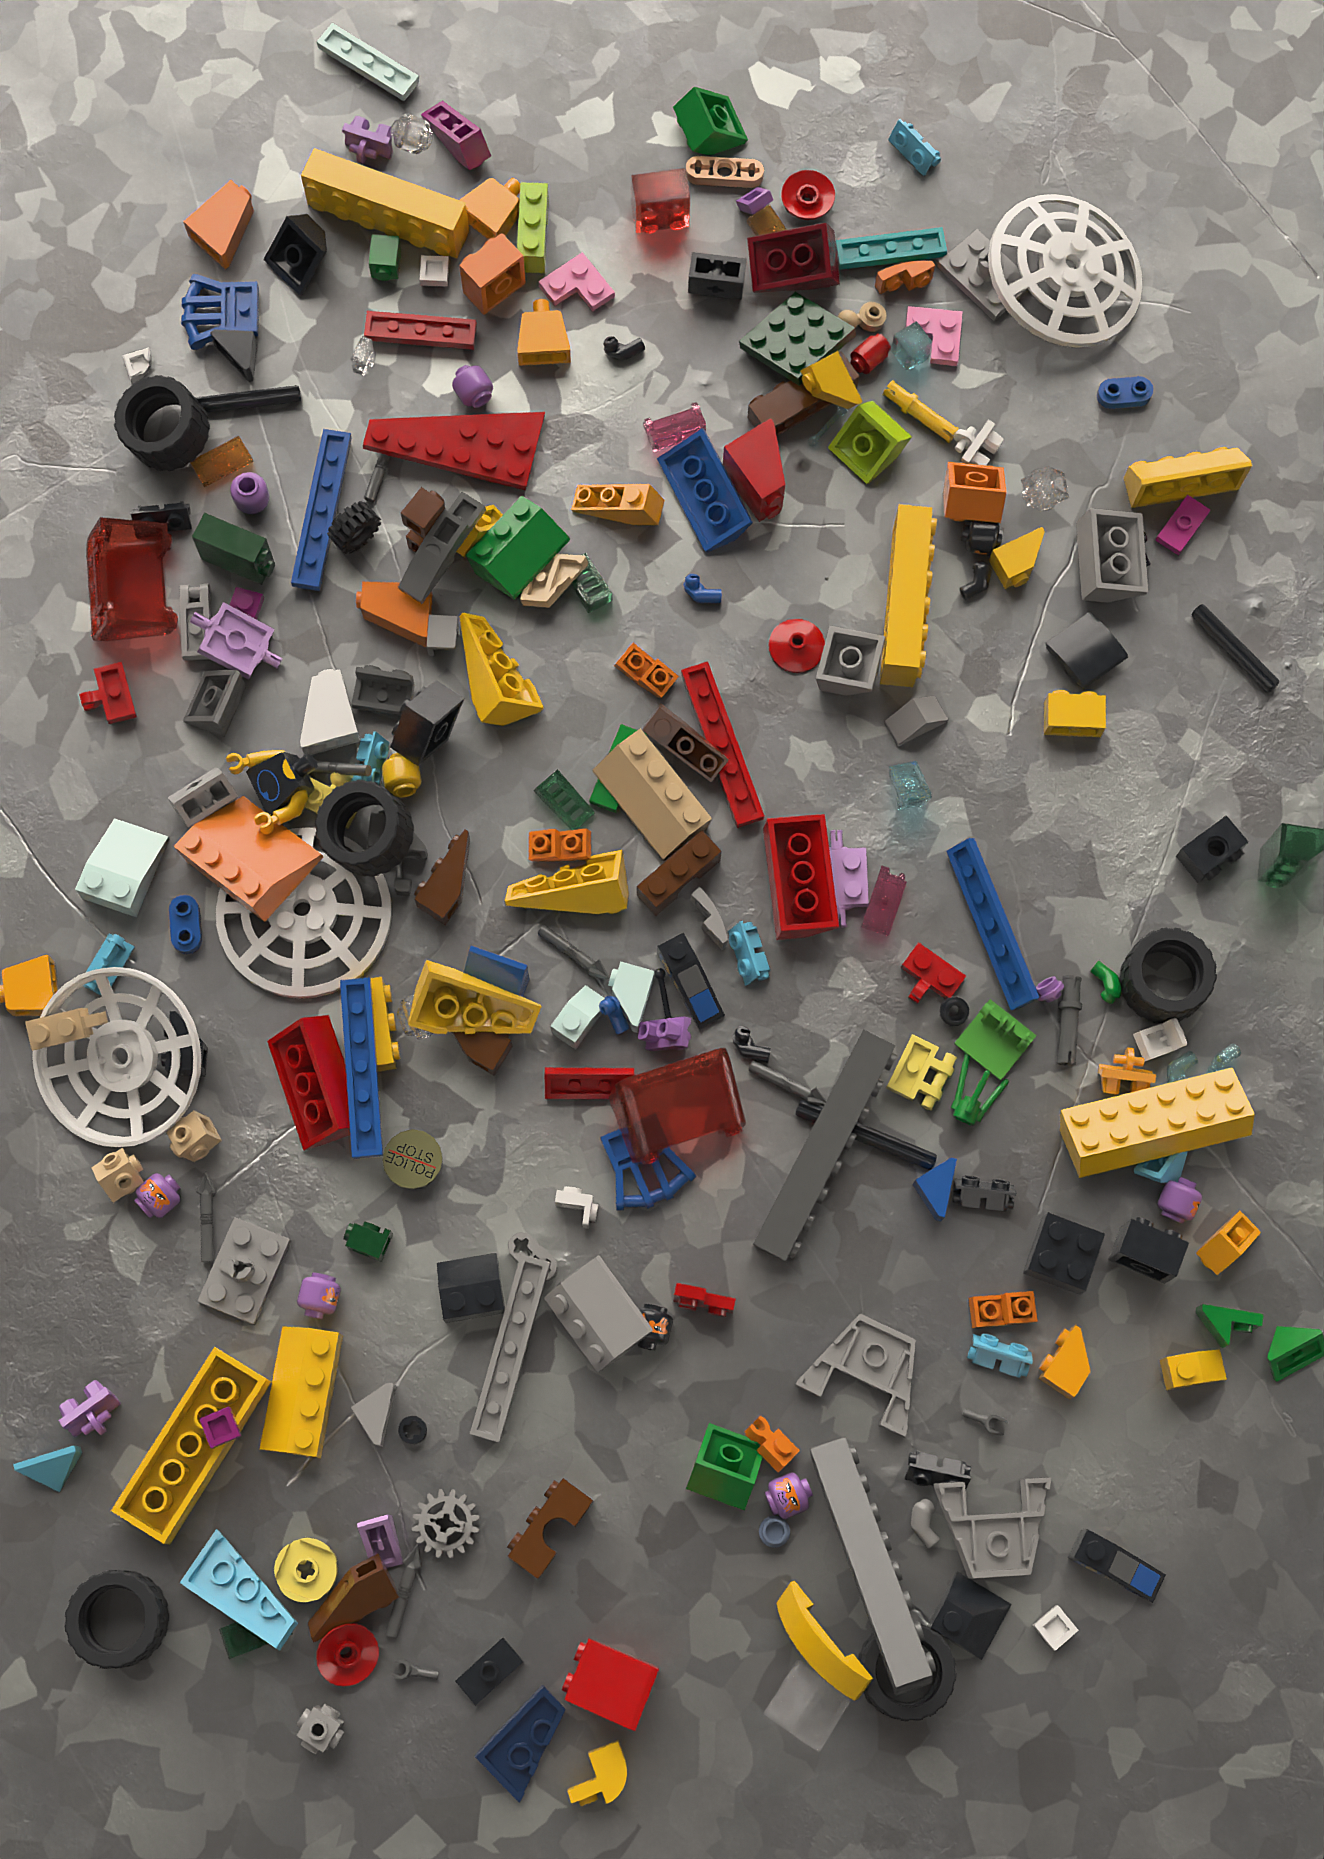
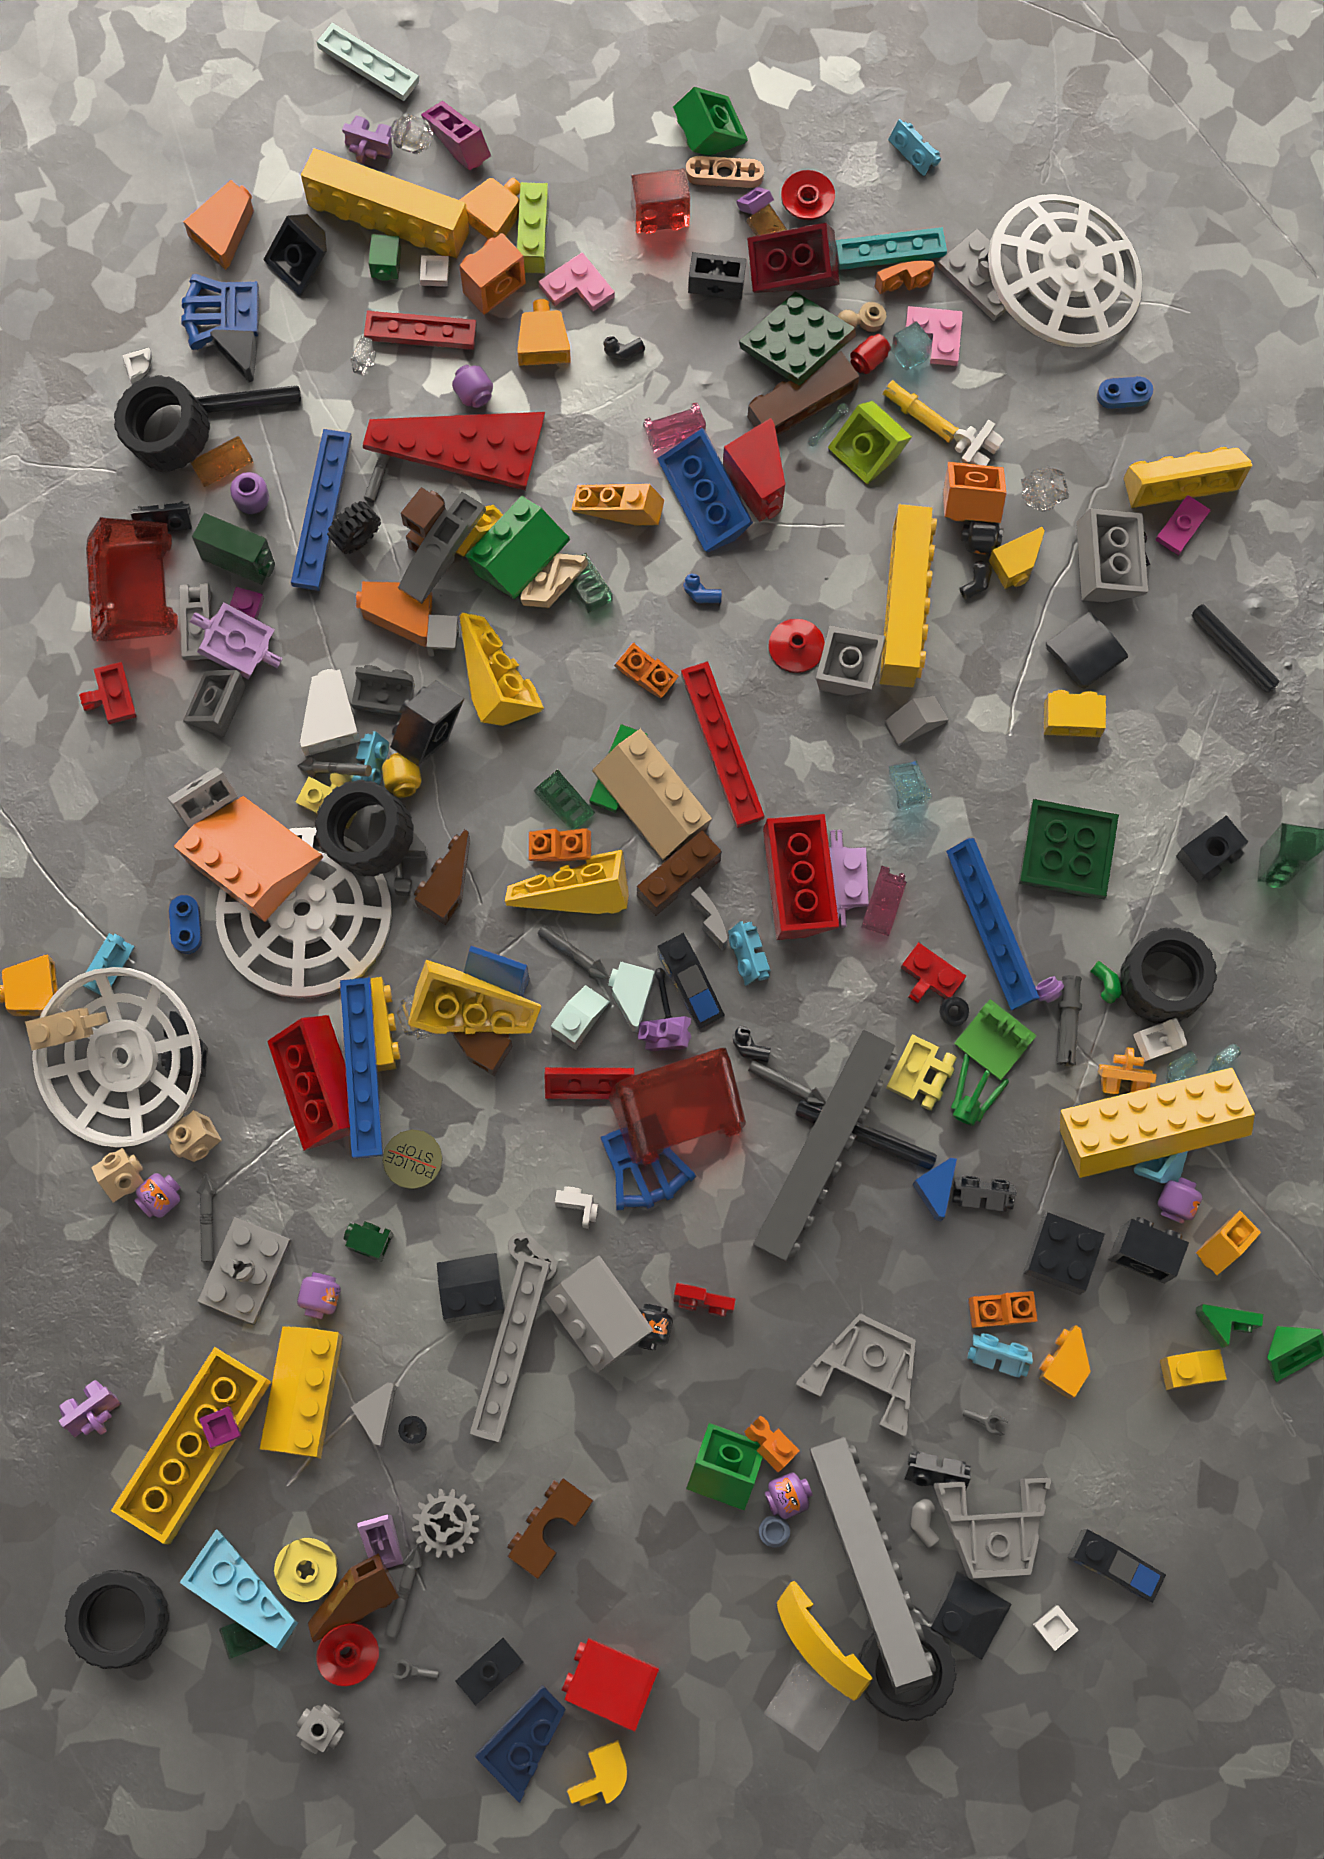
(51, 1468): medium azure slope -> none
(122, 867): light aqua slope -> none
(279, 782): torso -> none
(611, 1007): blue arm -> none
(684, 742): reddish brown slope -> none
(831, 382): yellow slope -> none
(1068, 849): none -> dark green plate

